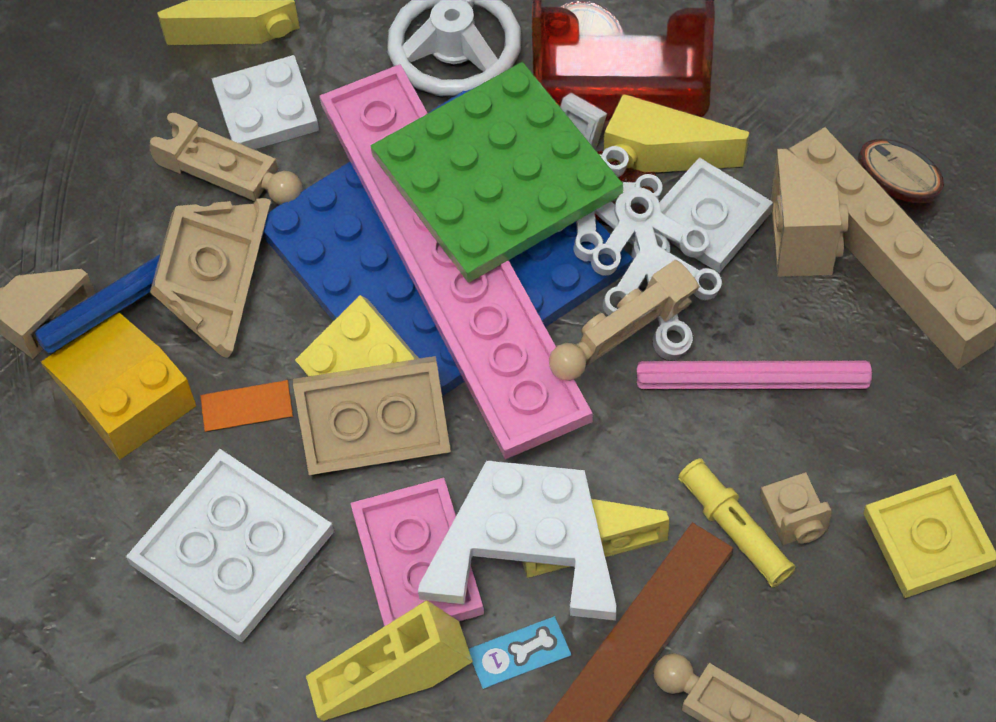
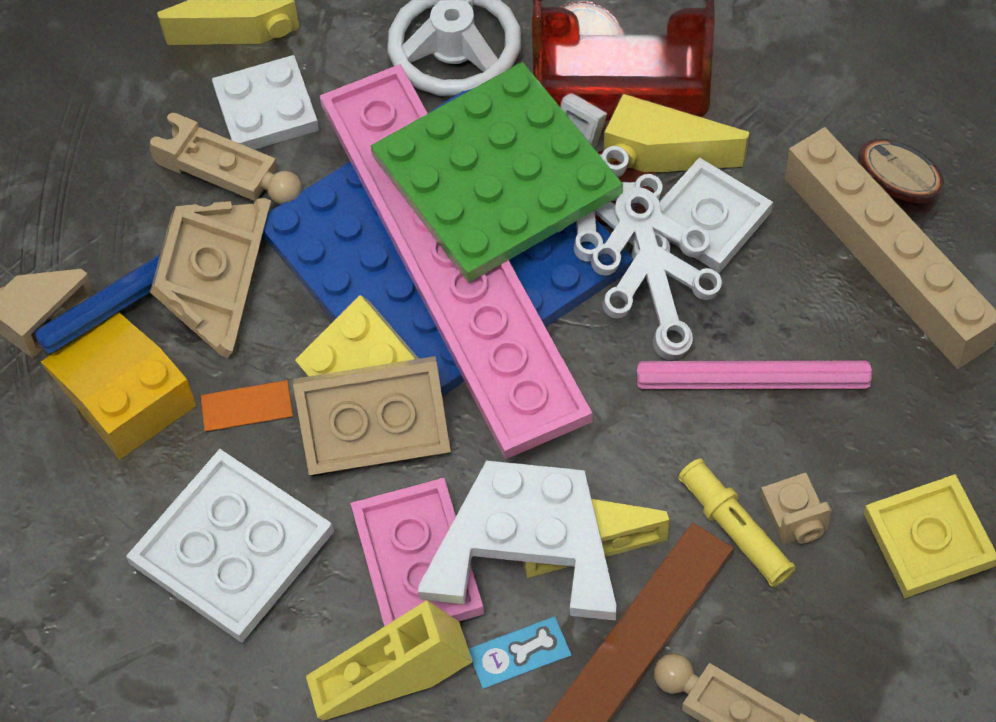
(663, 297): tan plate -> none
(805, 218): tan slope -> none

